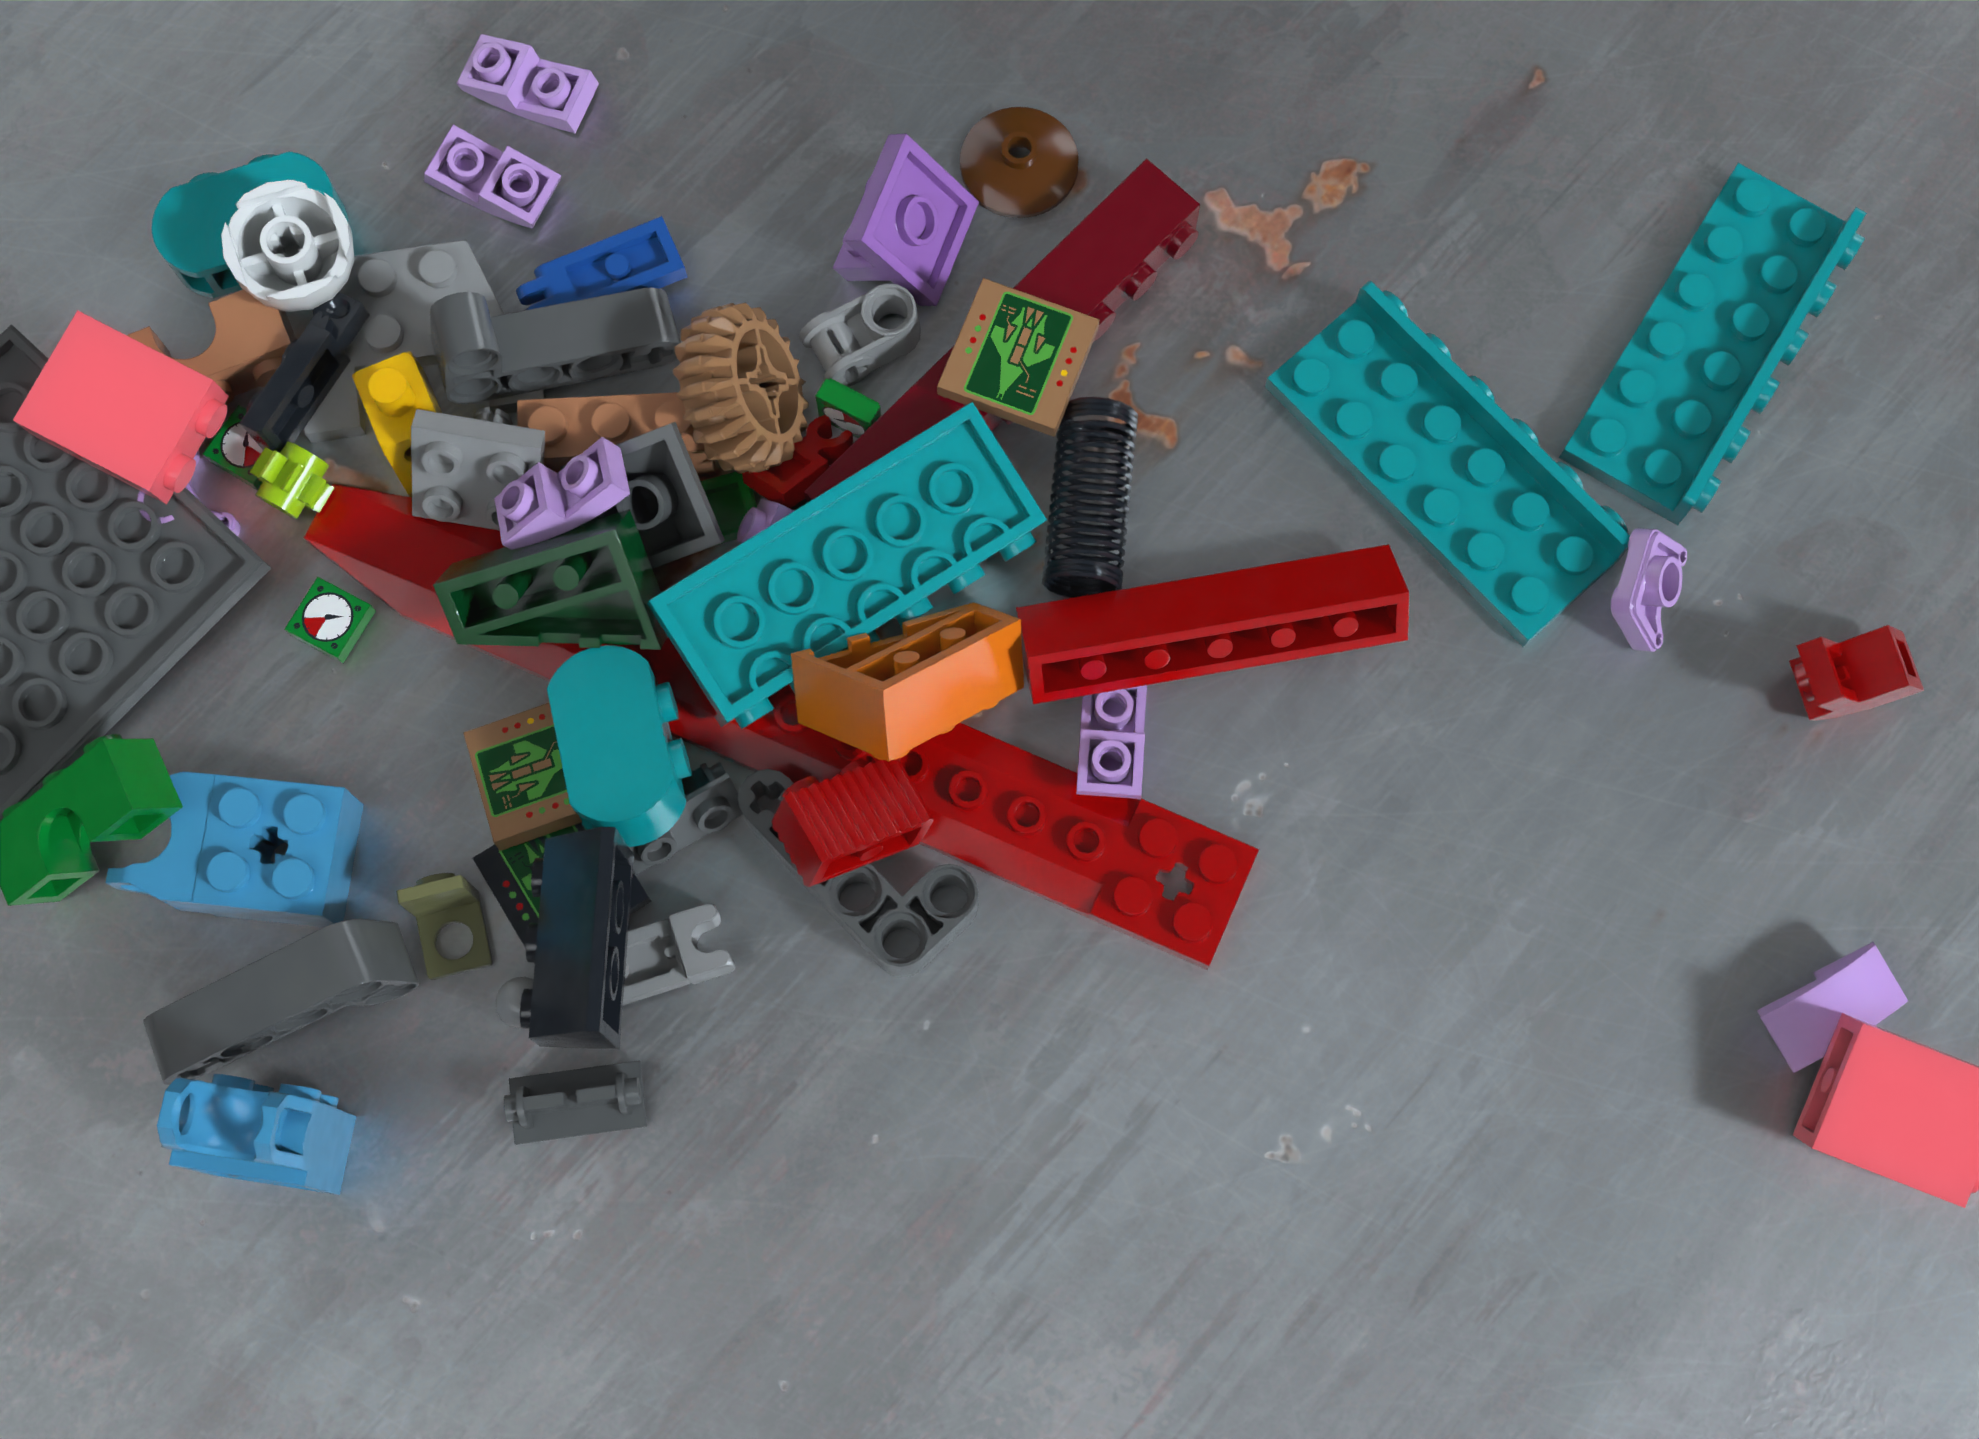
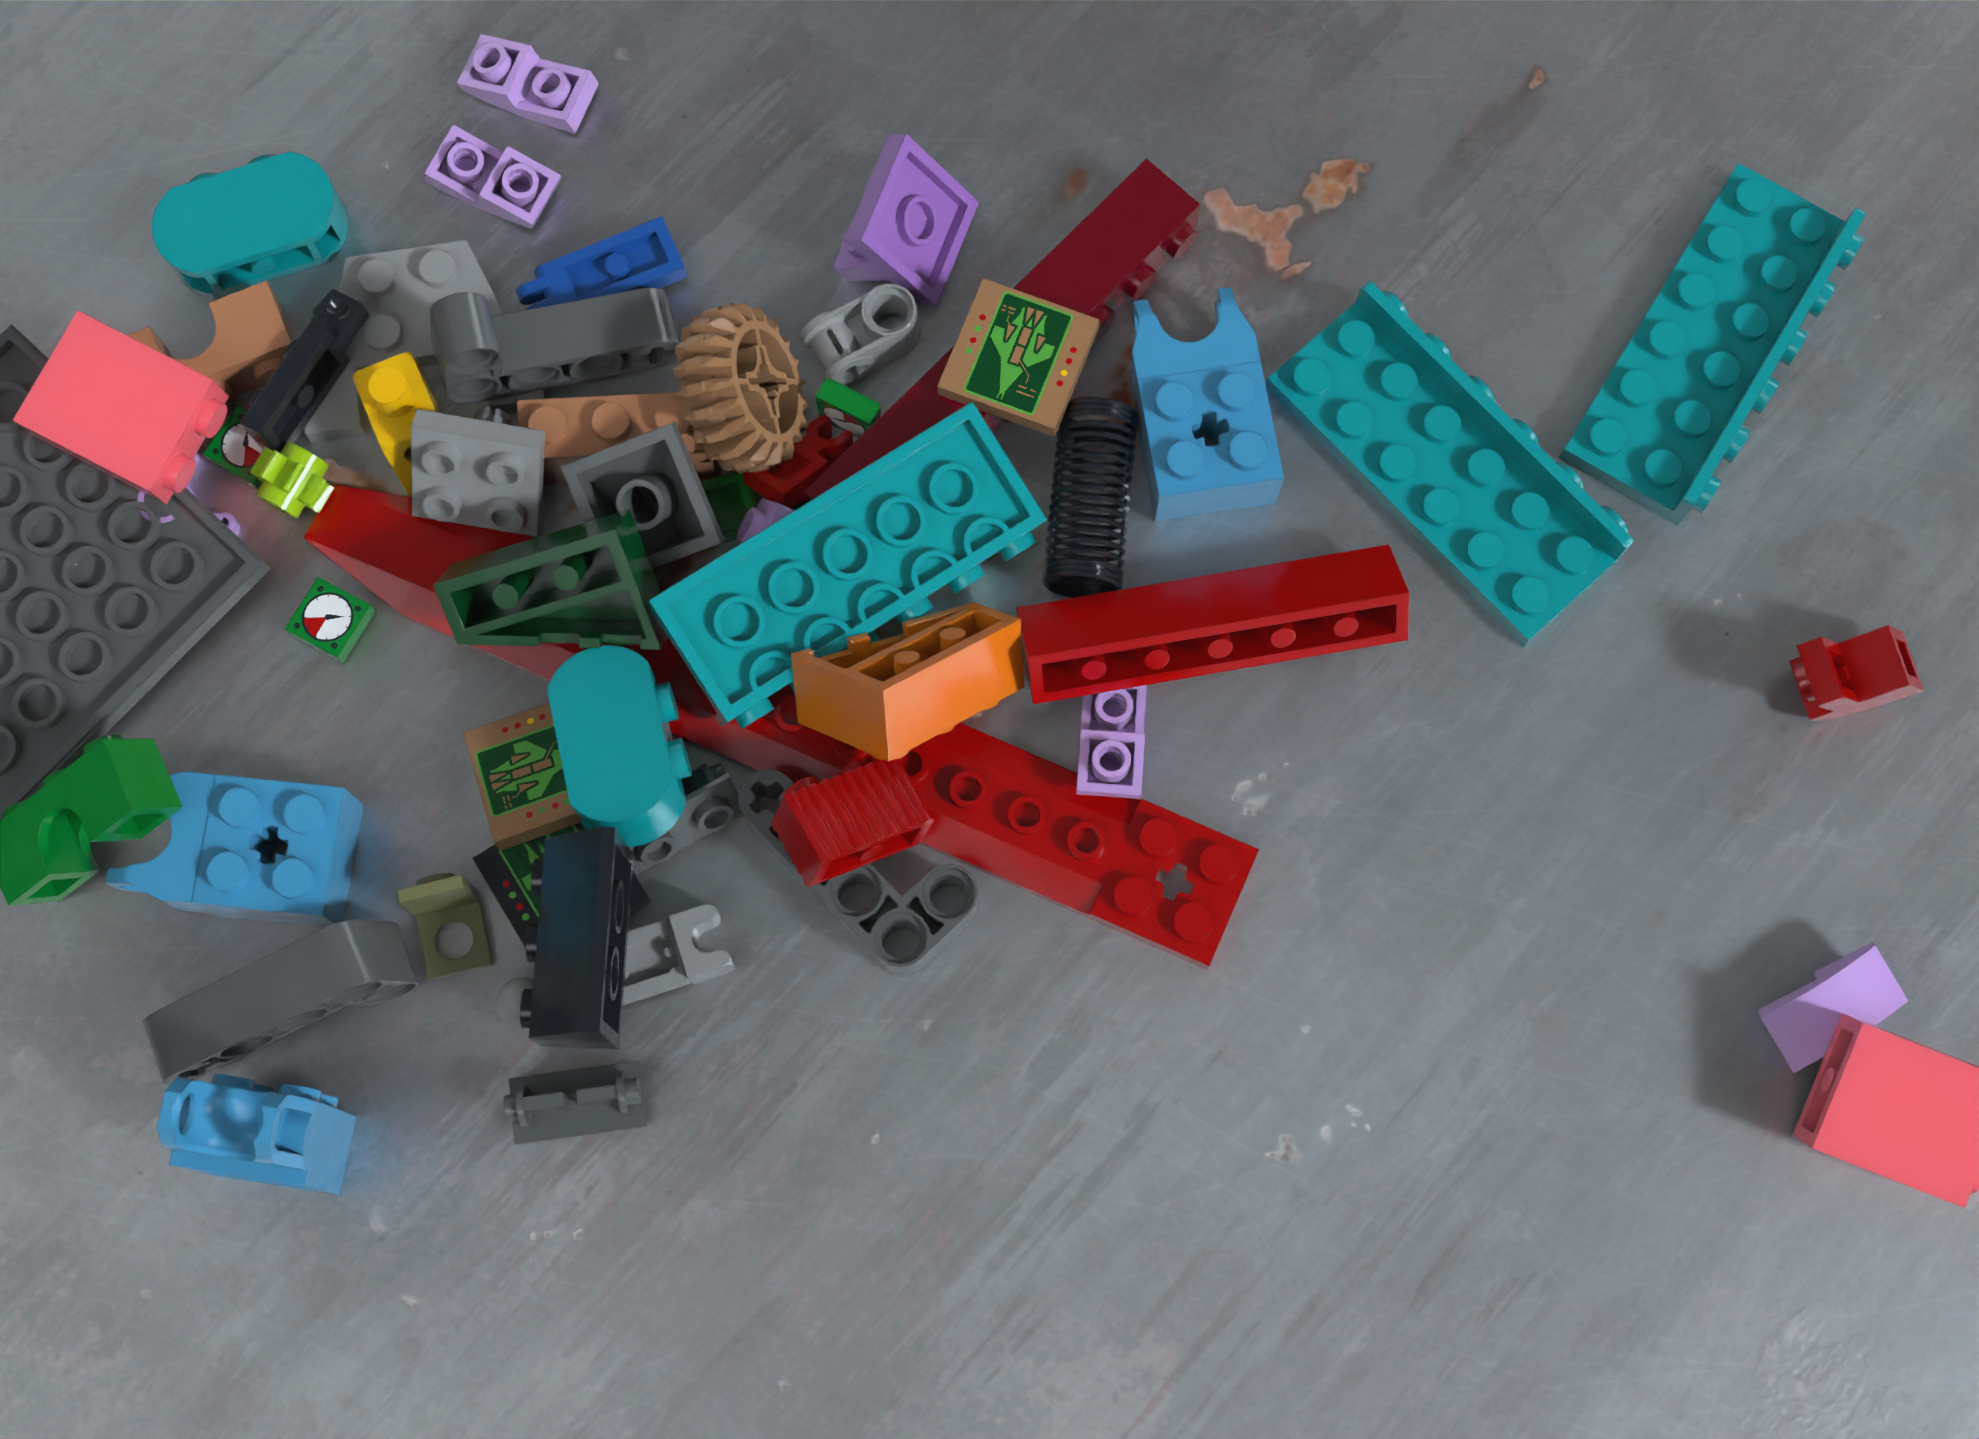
(289, 246): white cylinder -> none
(553, 503): lavender slope -> none
(1013, 184): reddish brown dish -> none
(1199, 393): none -> dark azure brick
(1646, 585): lavender piece -> none

